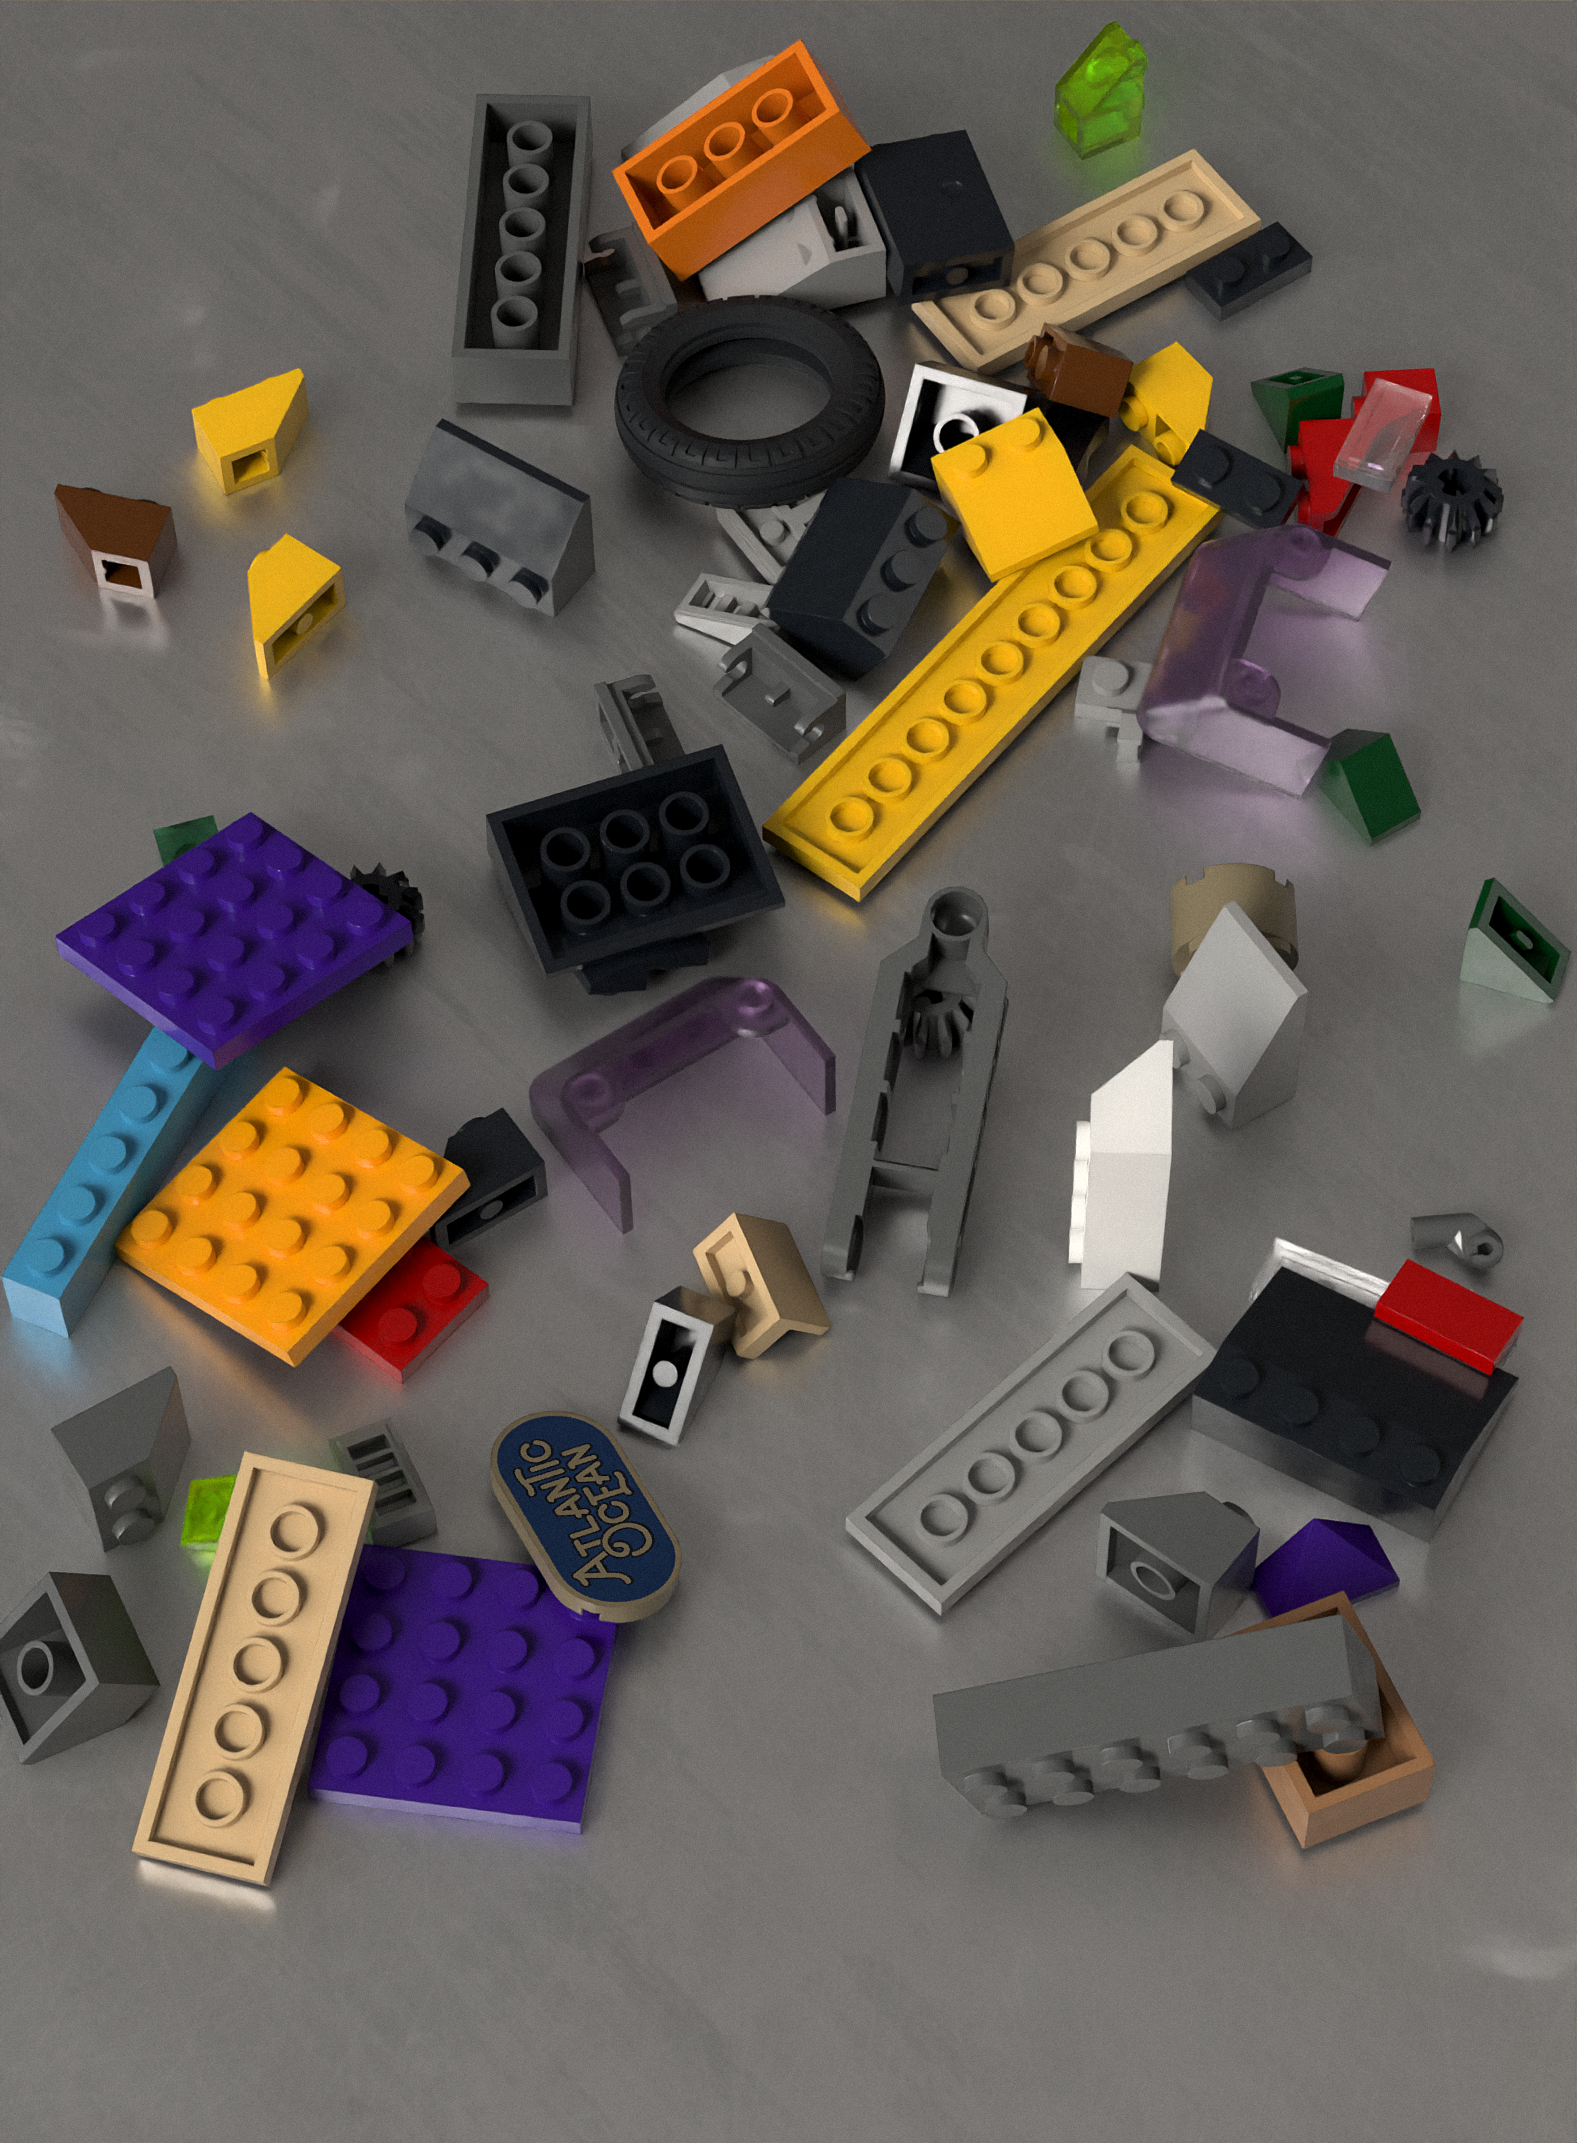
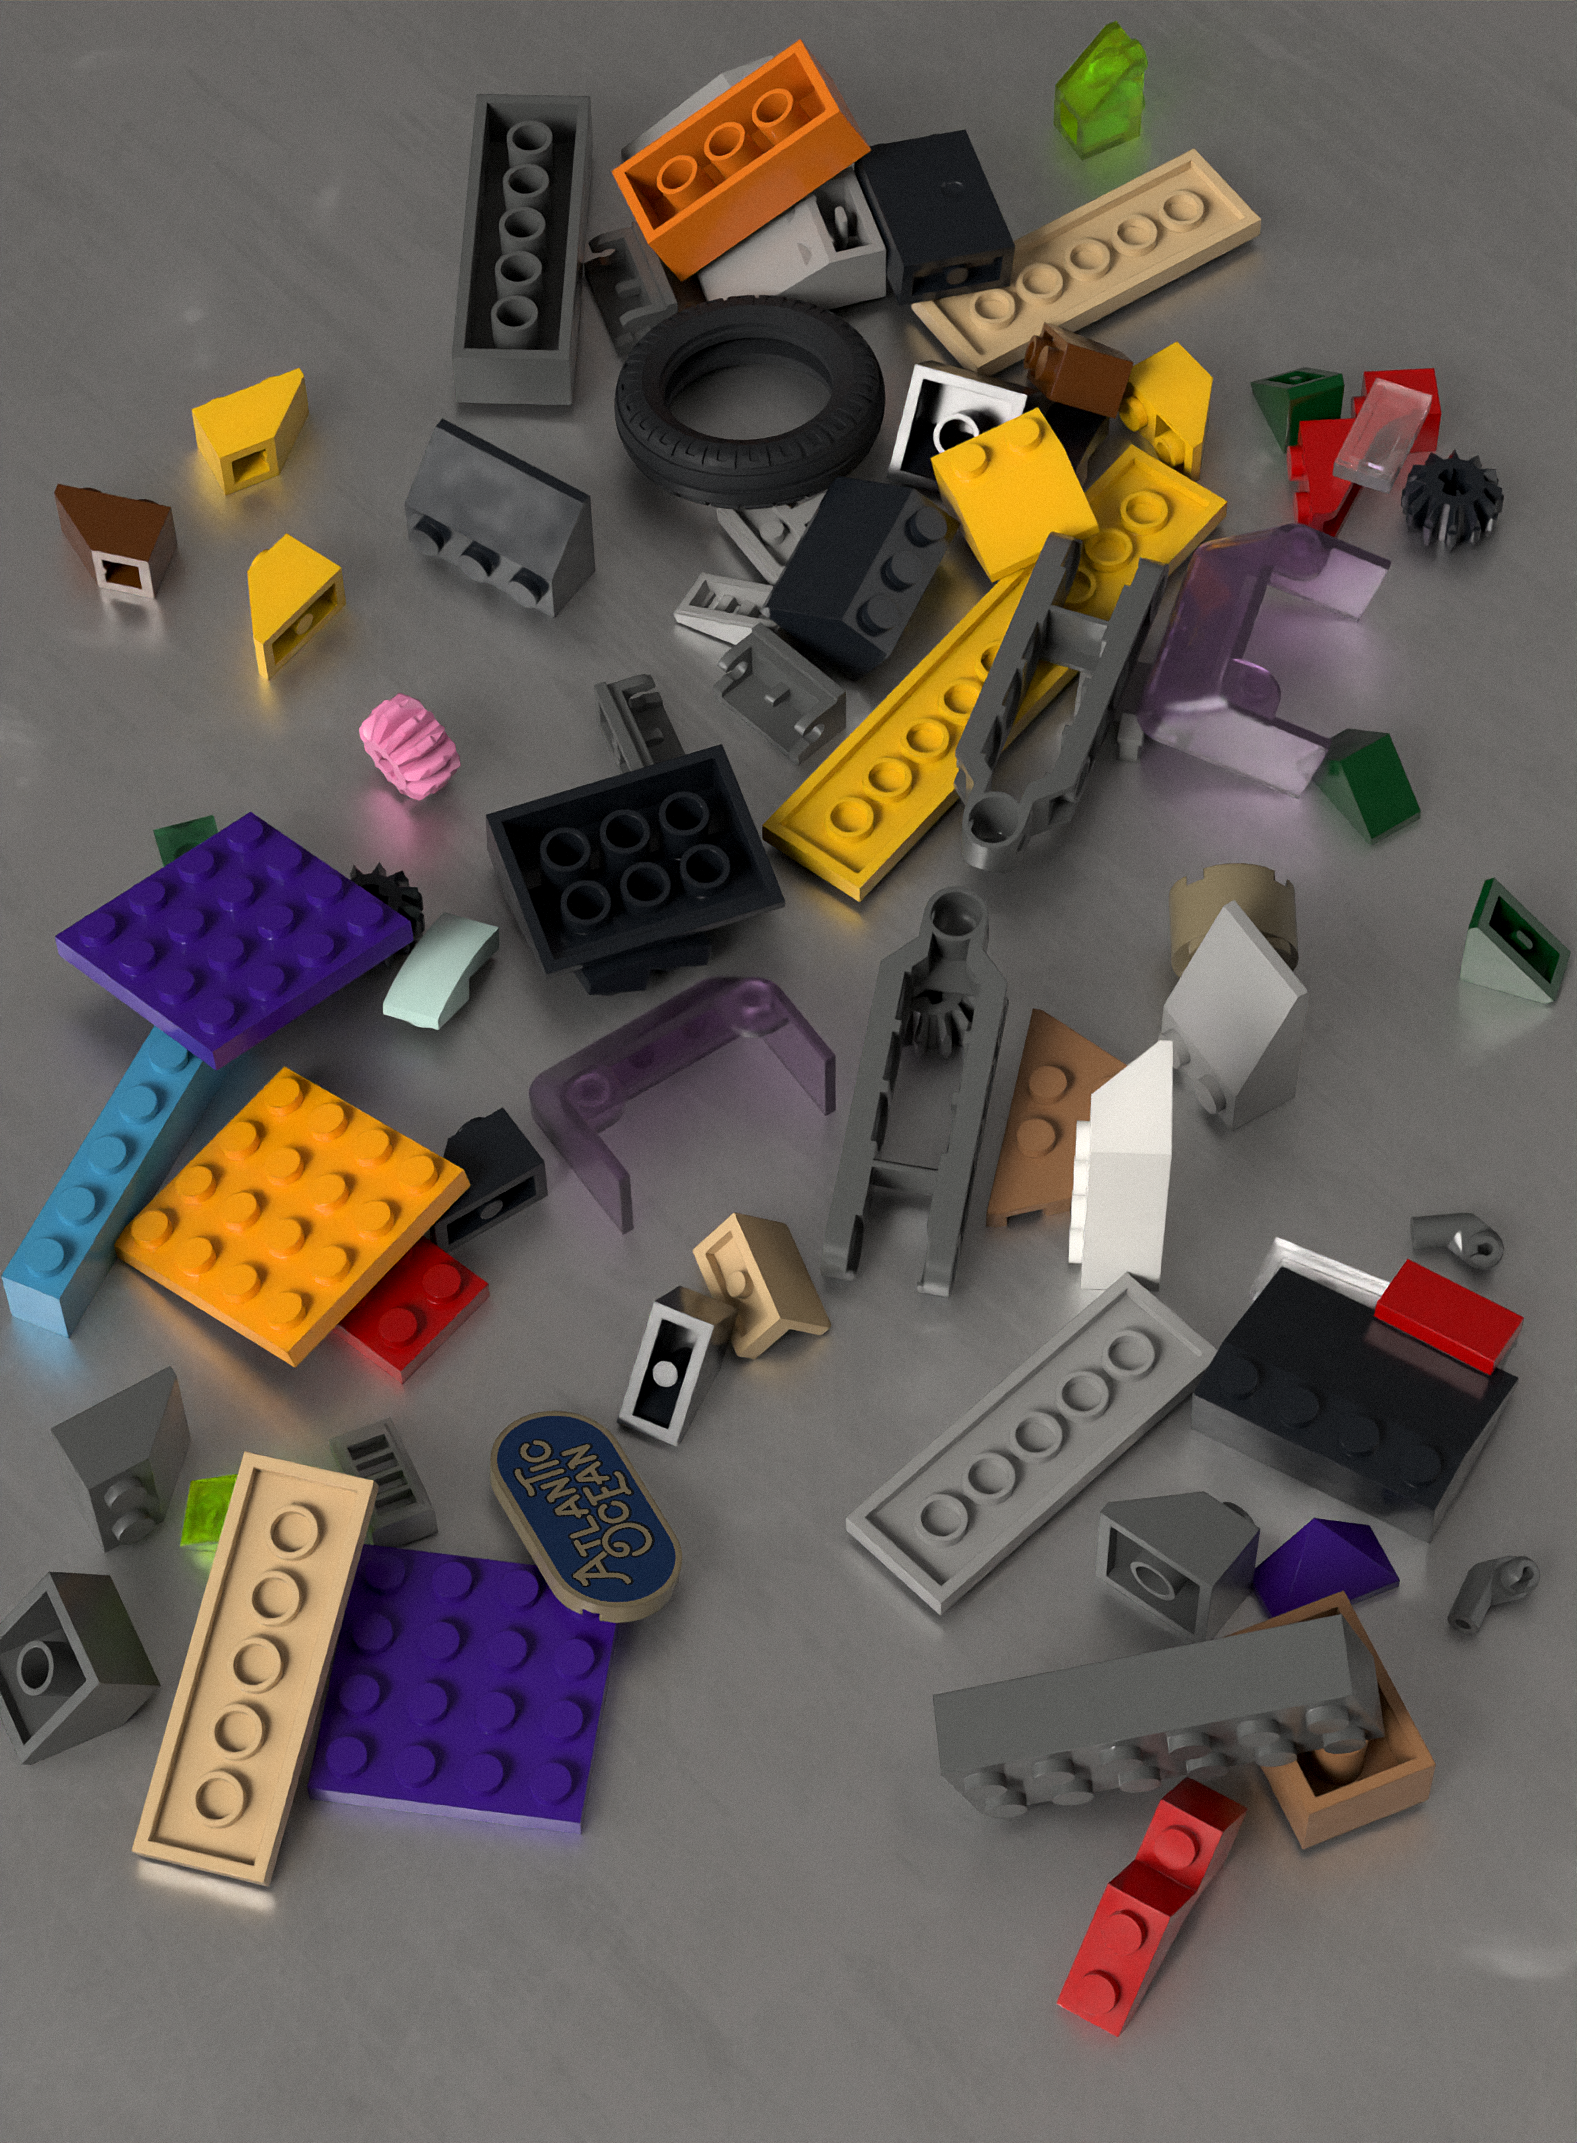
(409, 746): none -> bright pink gear
(438, 971): none -> light aqua slope
(993, 822): none -> dark grey piece
(1039, 1139): none -> medium nougat wing
(1149, 1904): none -> red arch
(1237, 483): black plate -> none
(1248, 271): black plate -> none
(1489, 1585): none -> dark grey arm

